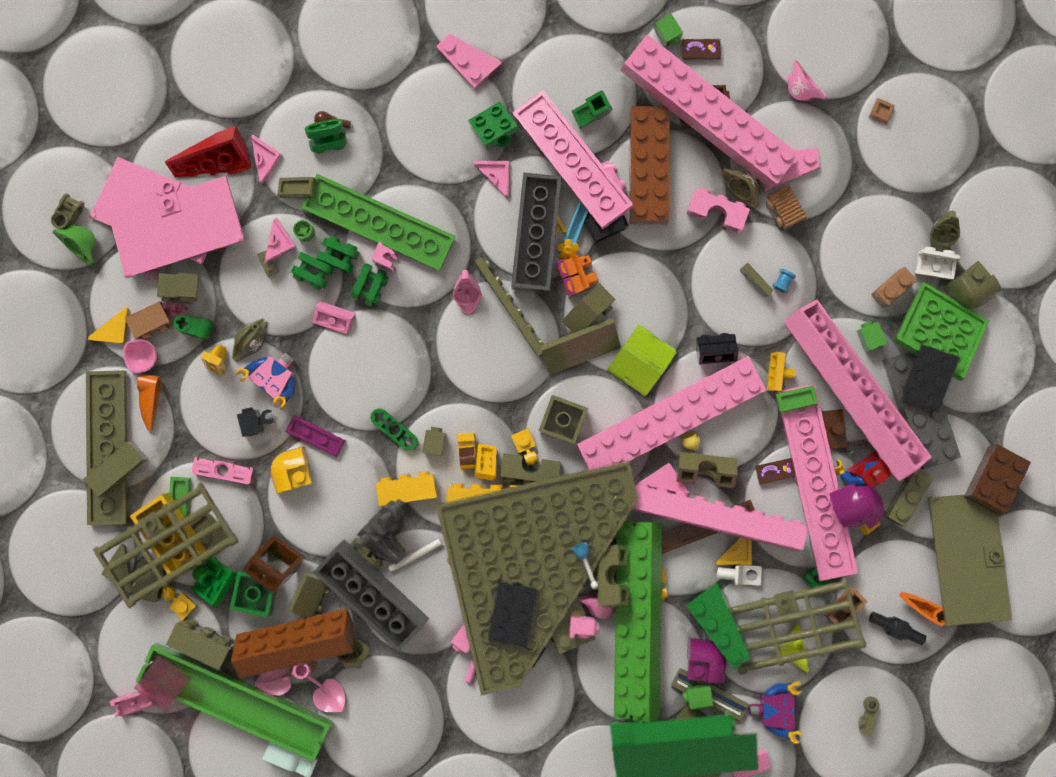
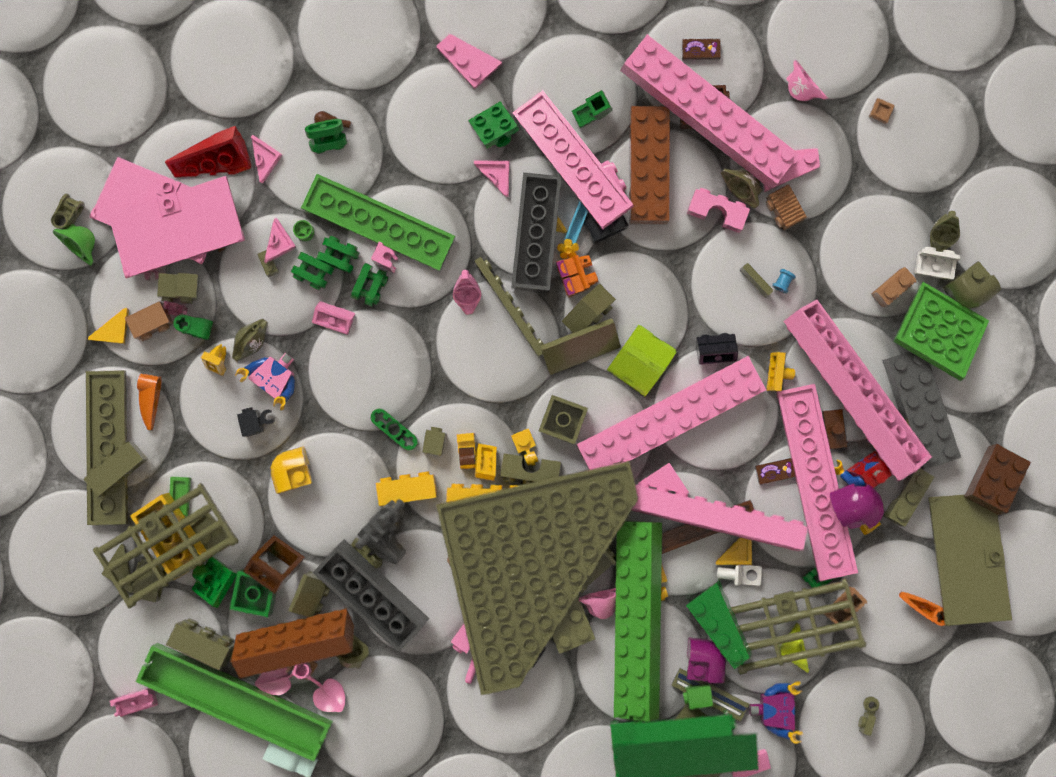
(139, 355): bright pink helmet -> none
(162, 683): clear pink plate -> none
(182, 604): yellow plate -> none
(210, 469): bright pink piece -> none
(296, 187): olive tile -> none
(315, 435): magenta tile -> none
(415, 555): white bar -> none
(512, 614): black plate -> none
(581, 551): hinge -> none
(583, 626): bright pink brick -> none
(609, 592): olive arch -> none
(668, 31): bright green brick -> none
(691, 440): light yellow plate -> none
(720, 468): olive arch -> none
(796, 399): bright green tile -> none
(871, 336): bright green brick -> none
(897, 628): black pin -> none
(929, 377): black plate -> none

